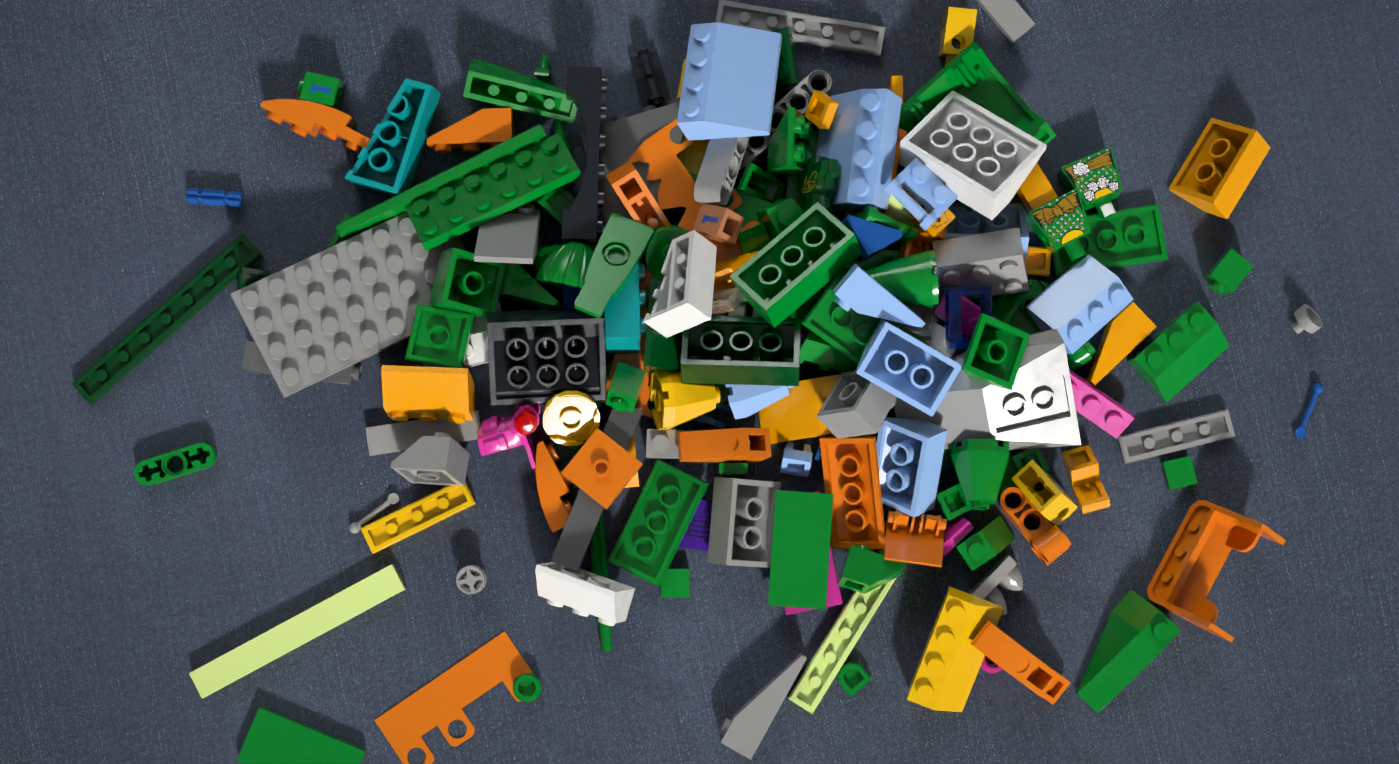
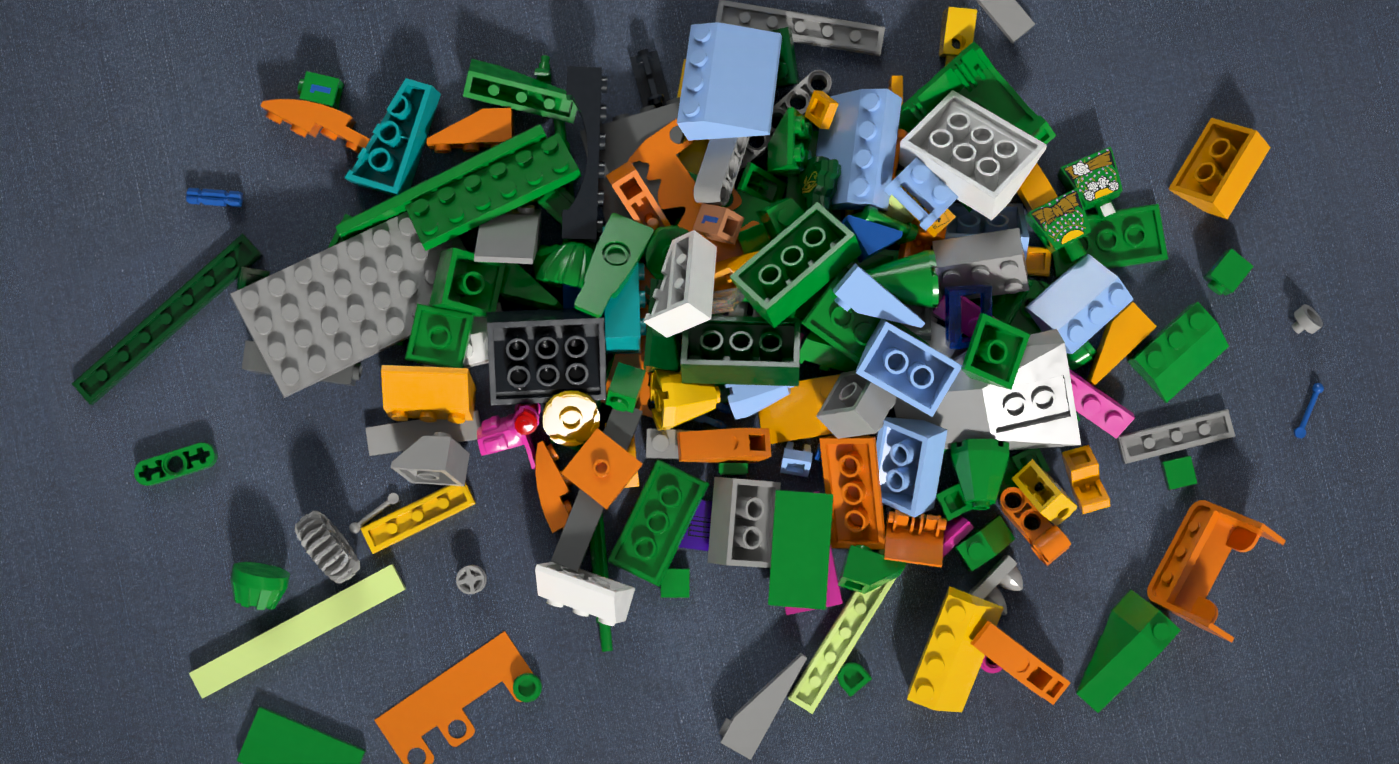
(258, 584): none -> green piece
(327, 547): none -> light grey gear

